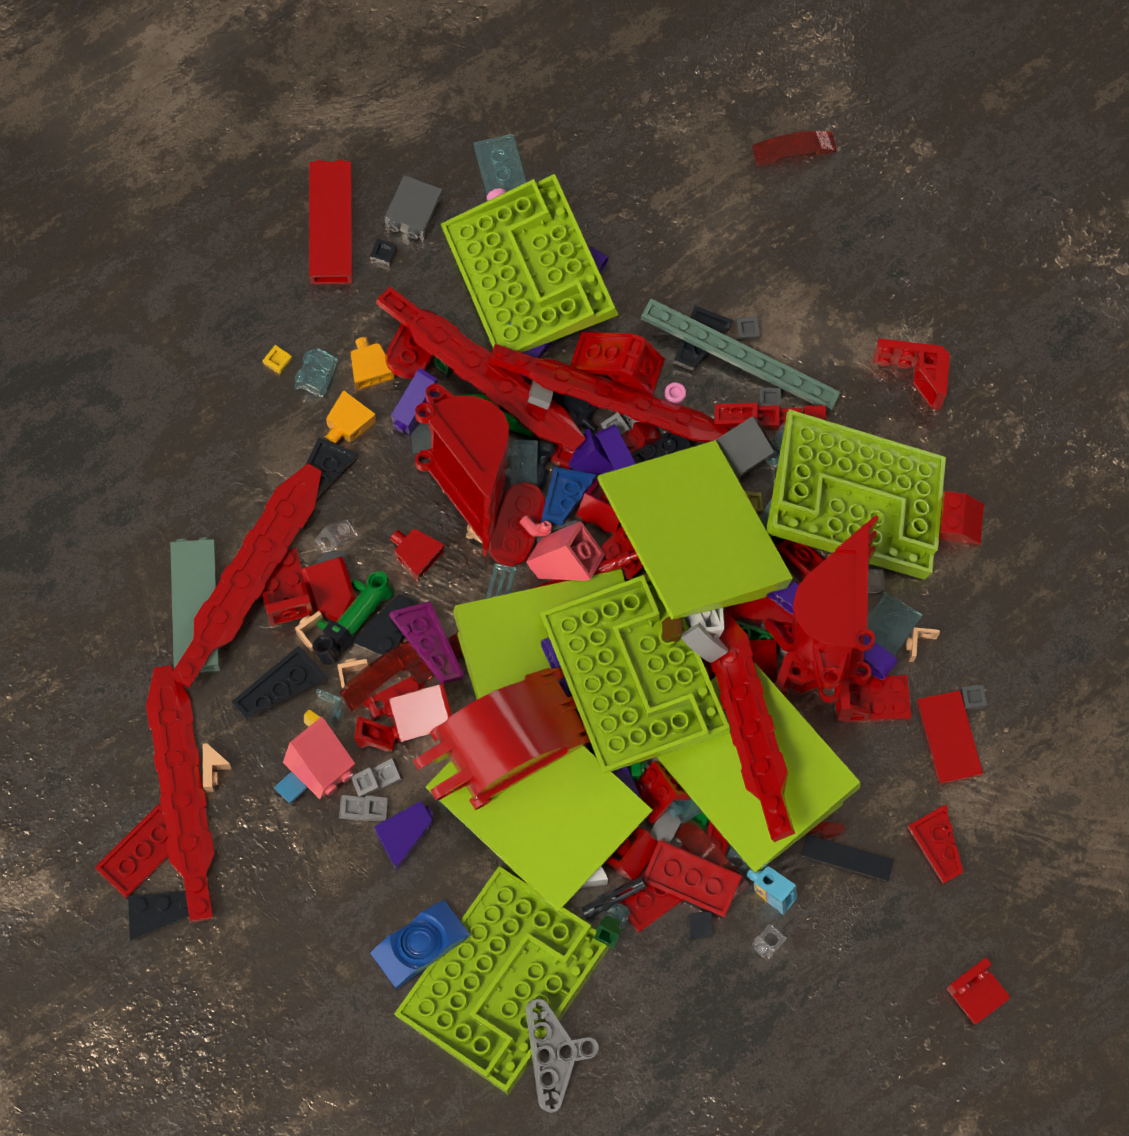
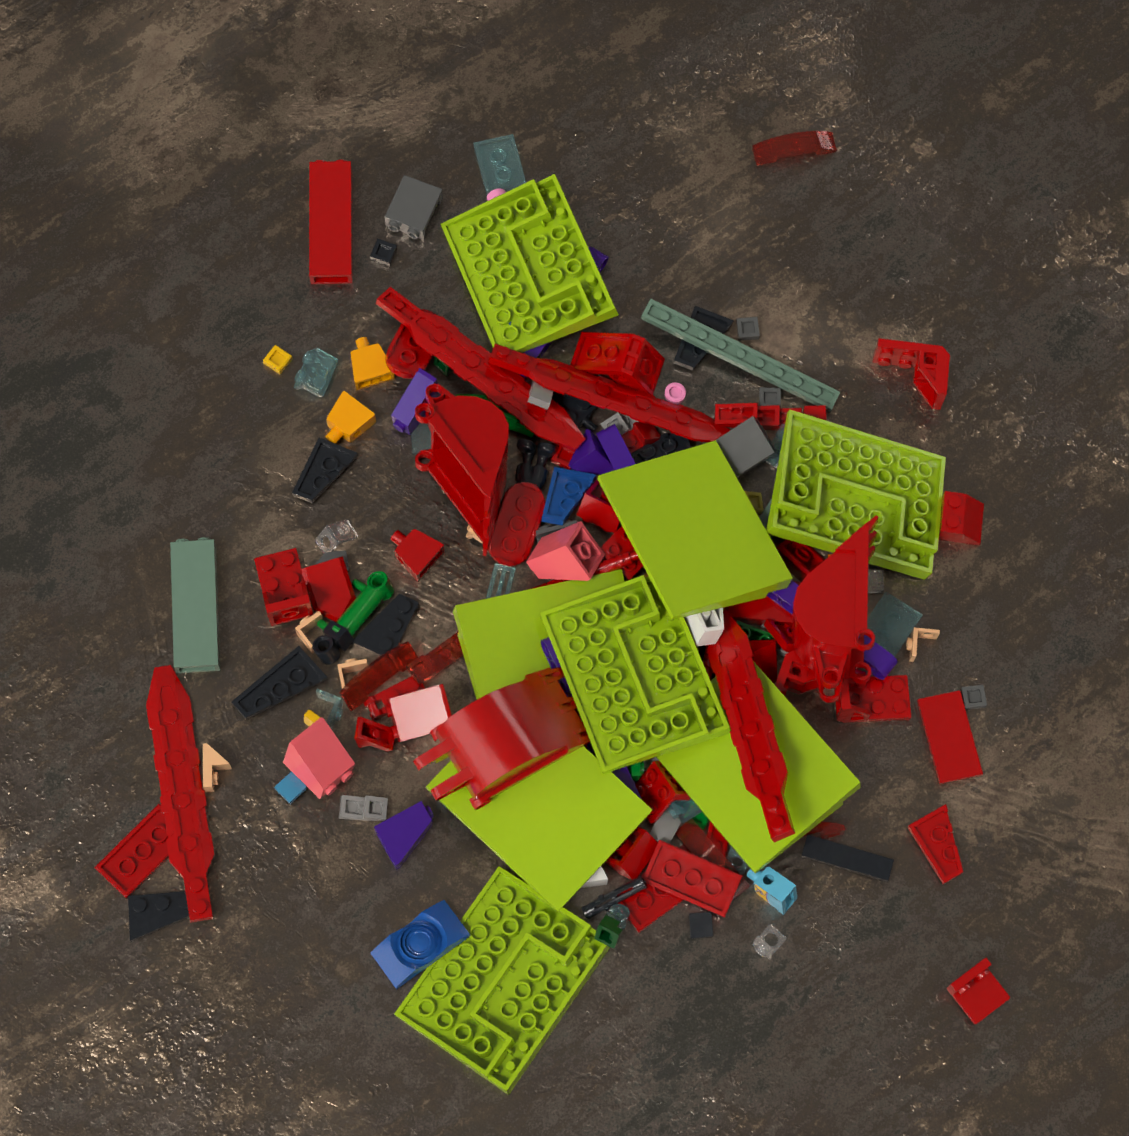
(249, 571): red plate -> none
(377, 778): light grey slope -> none
(428, 638): magenta wing -> none
(523, 462): clear light blue bracket -> none
(535, 530): coral arm -> none
(556, 1064): light grey beam -> none
(672, 629): reddish brown slope -> none
(703, 643): light grey slope -> none

